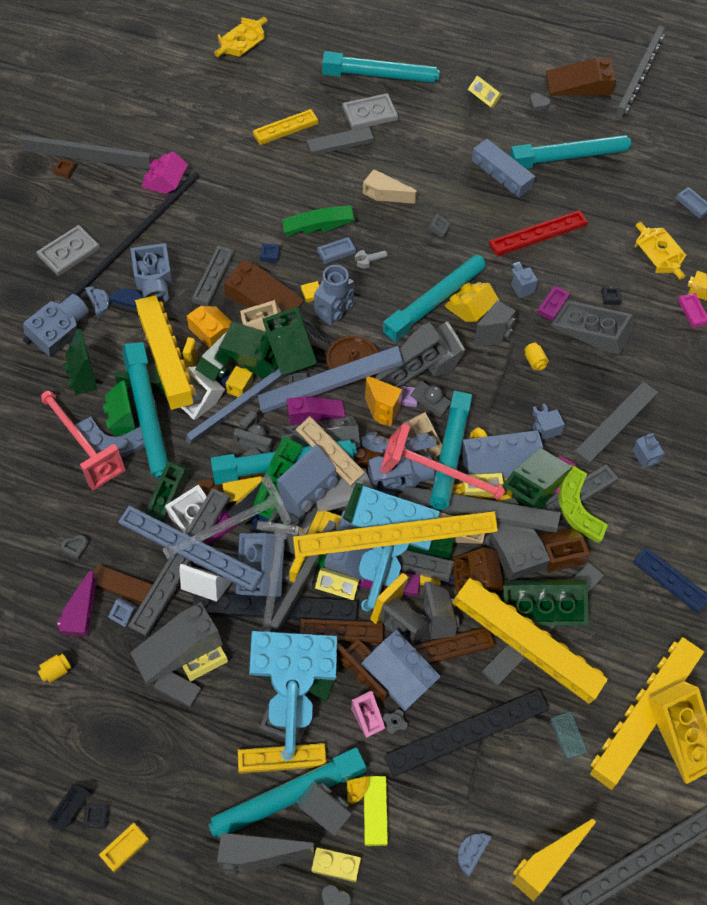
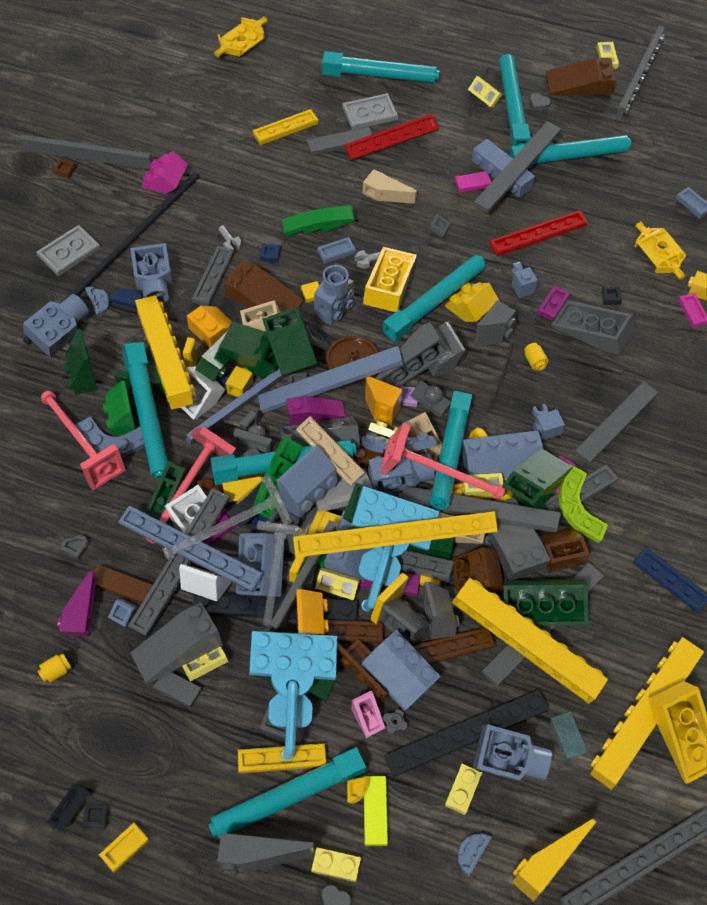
(211, 443): none -> coral tile
(229, 239): none -> light grey bar
(310, 612): none -> light orange slope
(323, 807): dark grey brick -> none
(381, 428): none -> light yellow piece
(389, 279): none -> yellow slope
(391, 137): none -> red tile
(463, 789): none -> light yellow piece
(472, 181): none -> dark pink tile
(510, 754): none -> sand blue brick
(517, 167): none -> dark grey tile
(519, 129): none -> teal brick
(607, 50): none -> light yellow piece
(648, 451): sand blue brick -> none

